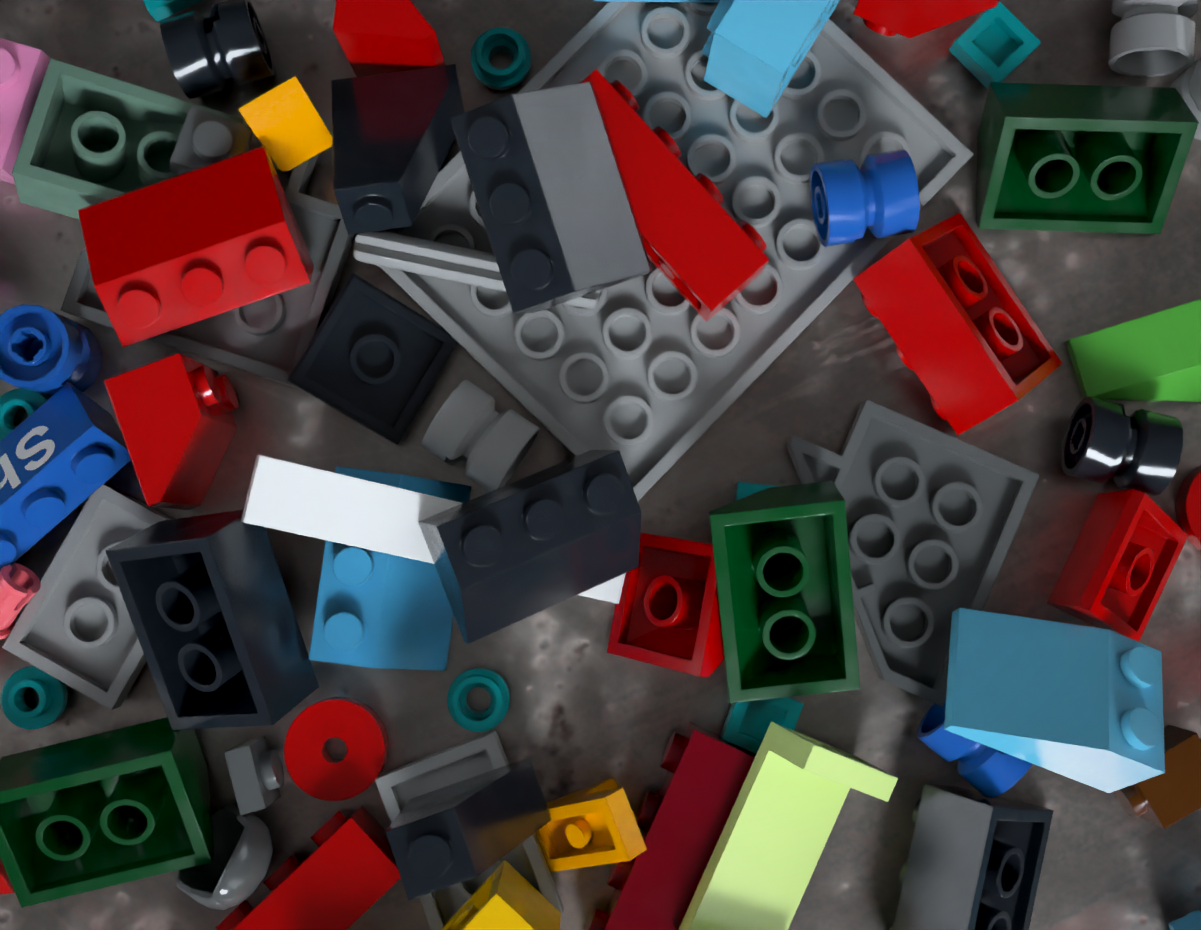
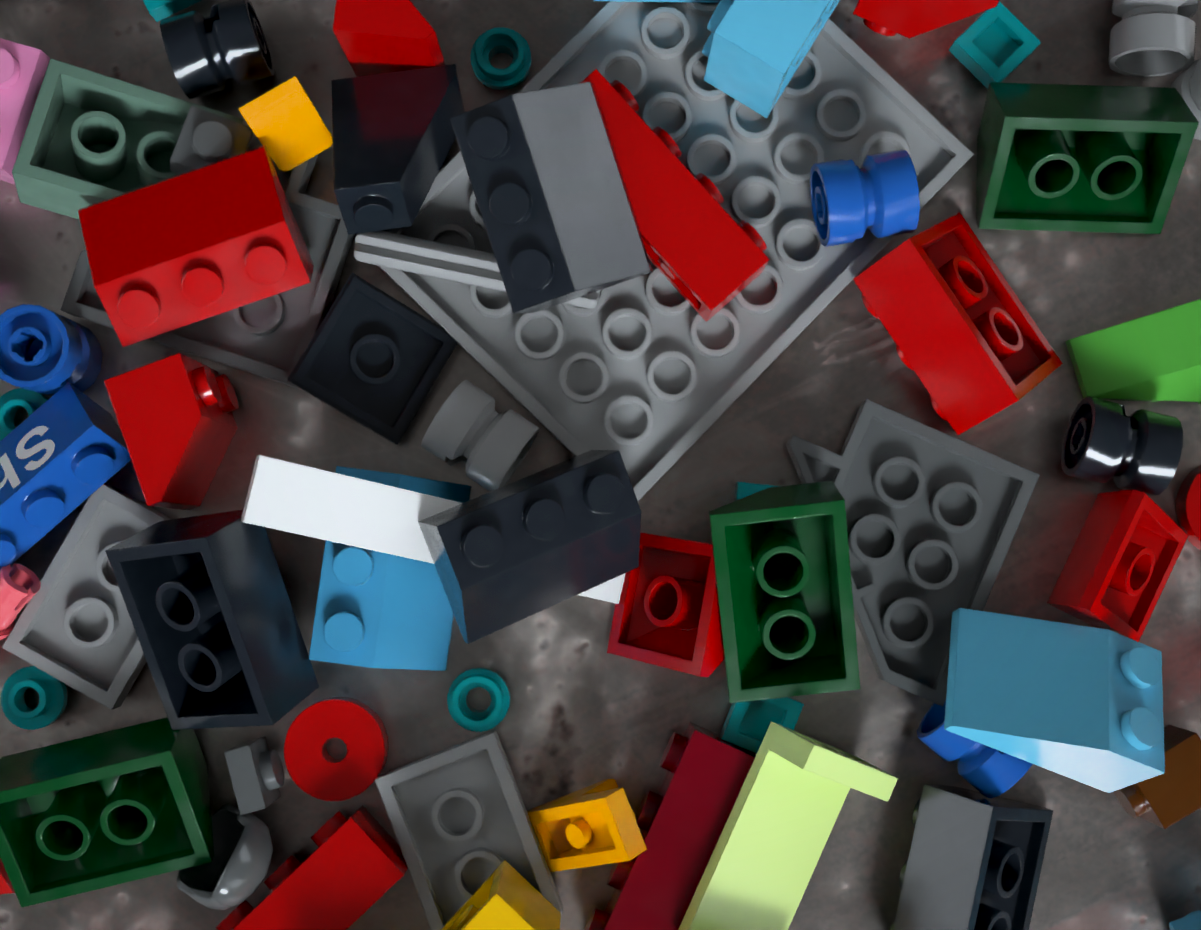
(466, 827): black slope -> none

